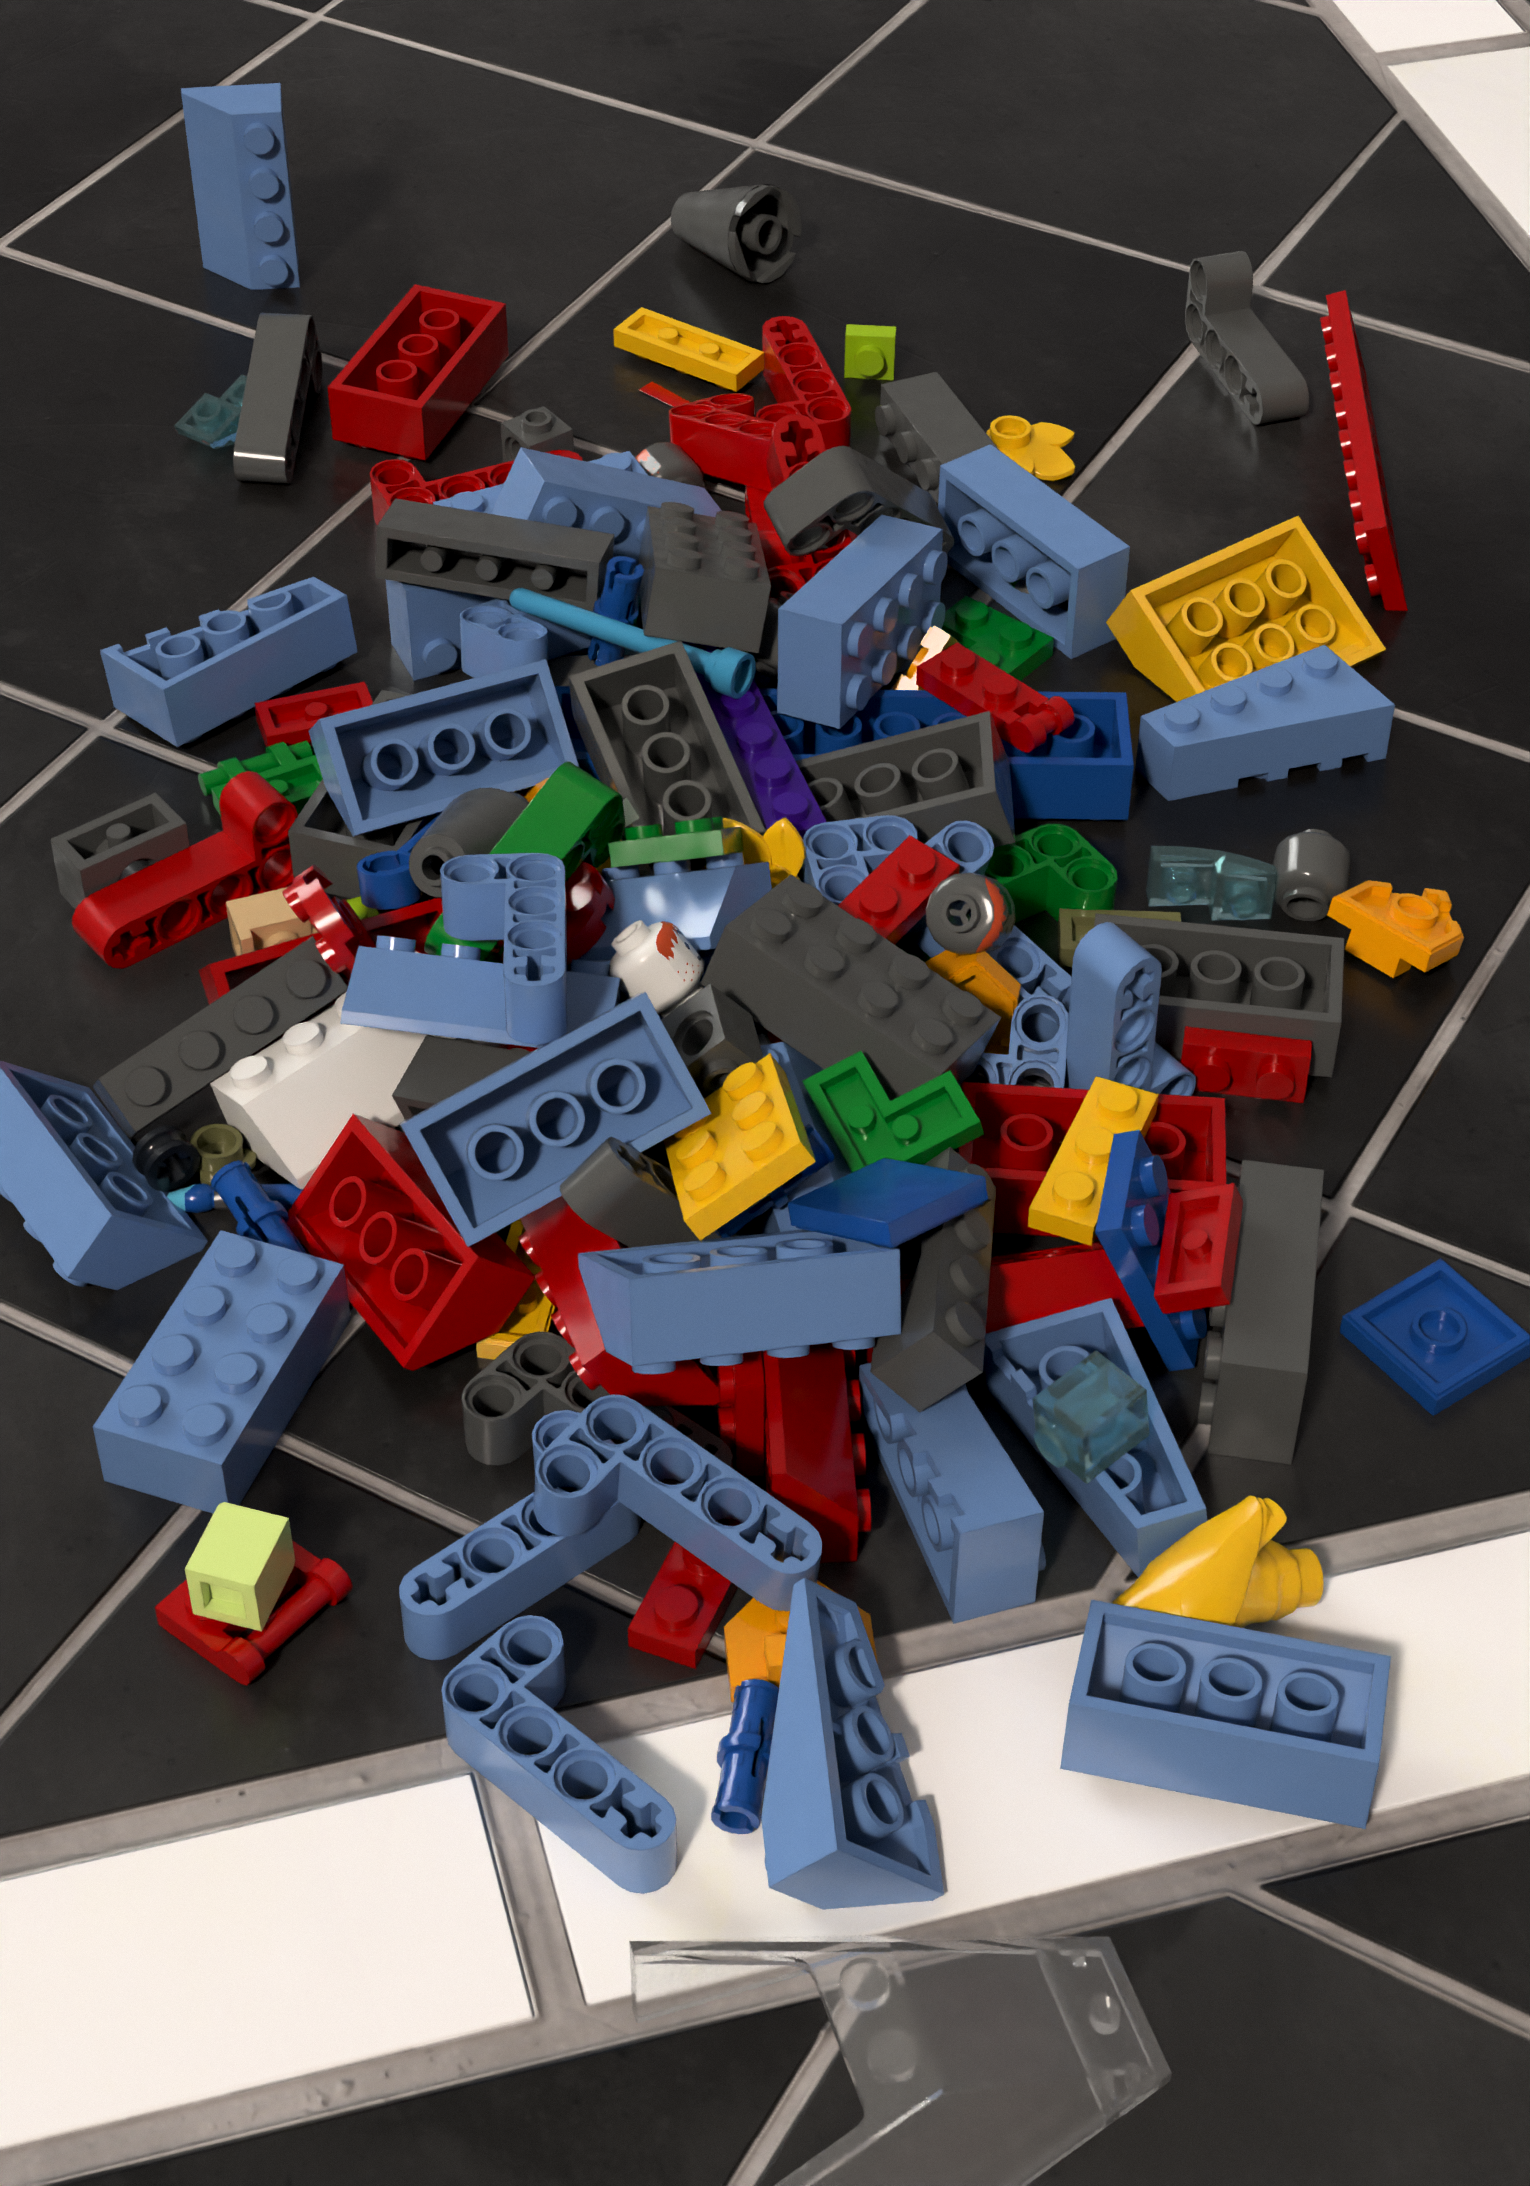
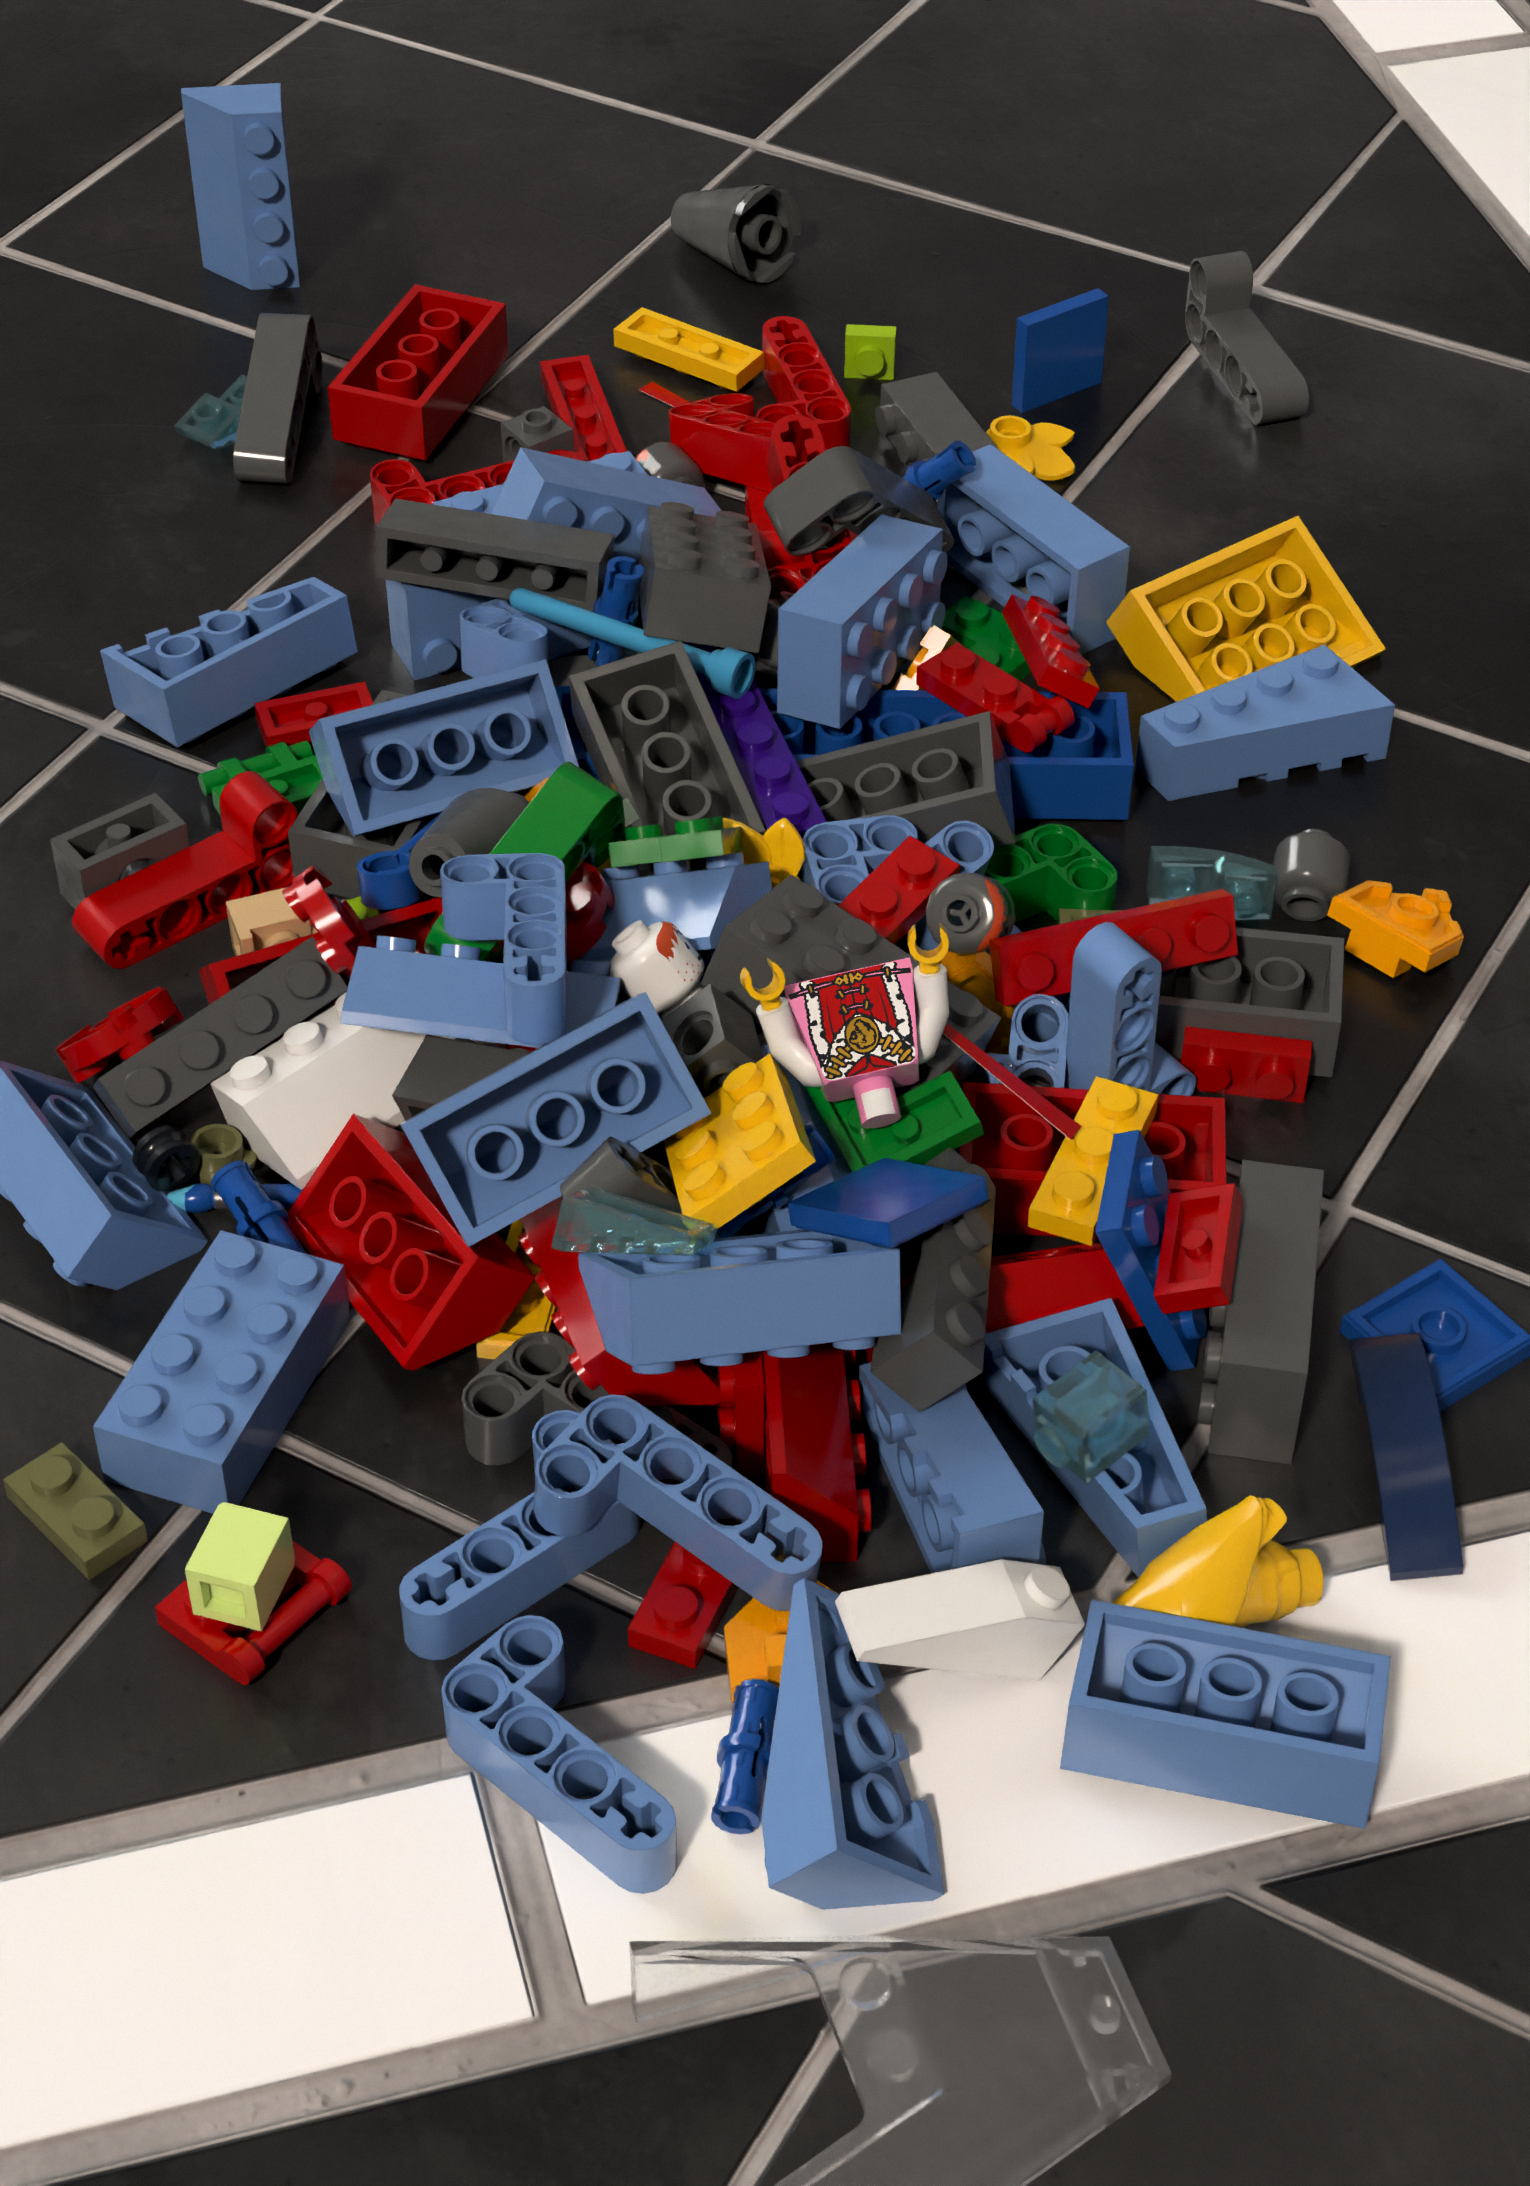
(75, 1510): none -> olive plate
(122, 1033): none -> red plate
(581, 404): none -> red plate
(612, 1223): none -> clear light blue slope
(859, 1027): none -> torso
(942, 469): none -> blue pin
(966, 1619): none -> white slope
(1041, 1105): none -> red sticker
(1050, 649): none -> red plate
(1059, 350): none -> blue tile
(1172, 931): none -> red plate
(1362, 455): red plate -> none
(1408, 1457): none -> dark blue slope

